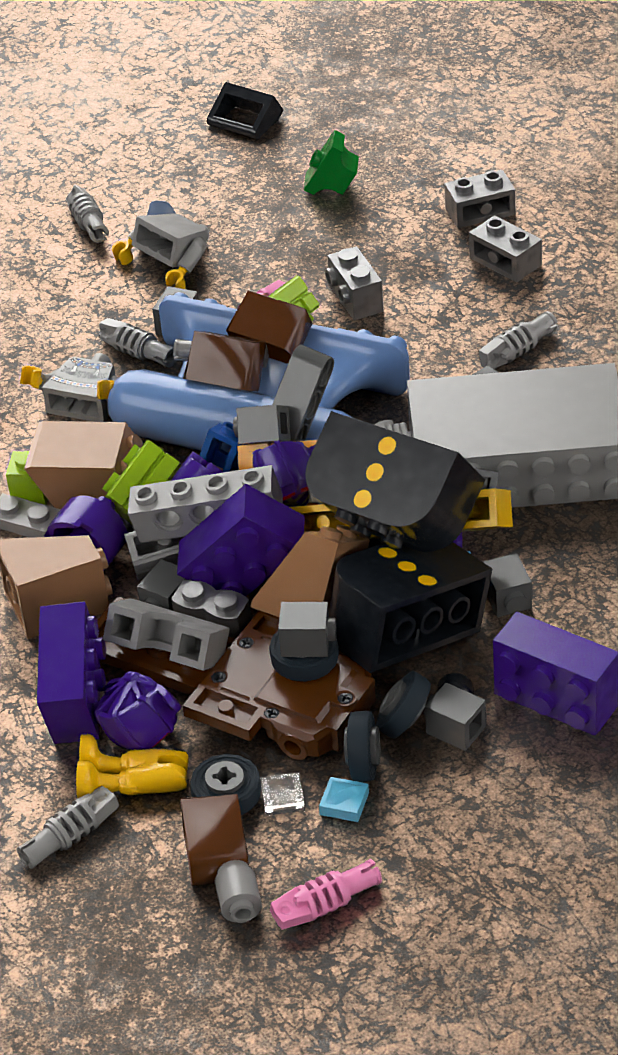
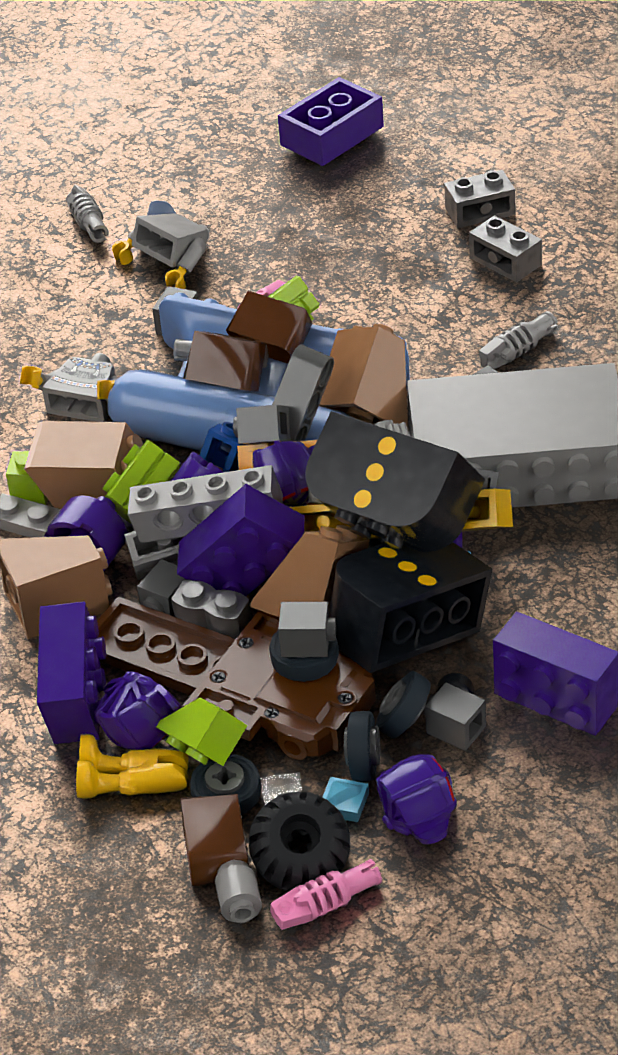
(68, 826): light grey hinge -> none
(135, 342): light grey hinge -> none
(145, 625): light grey arch -> none
(203, 731): none -> lime slope
(246, 99): black tile -> none
(302, 818): none -> black wheel
(330, 121): none -> dark purple brick
(331, 166): green brick -> none
(355, 283): flat silver brick -> none
(368, 375): none -> medium nougat slope
(417, 798): none -> dark purple piece
(509, 585): dark grey brick -> none

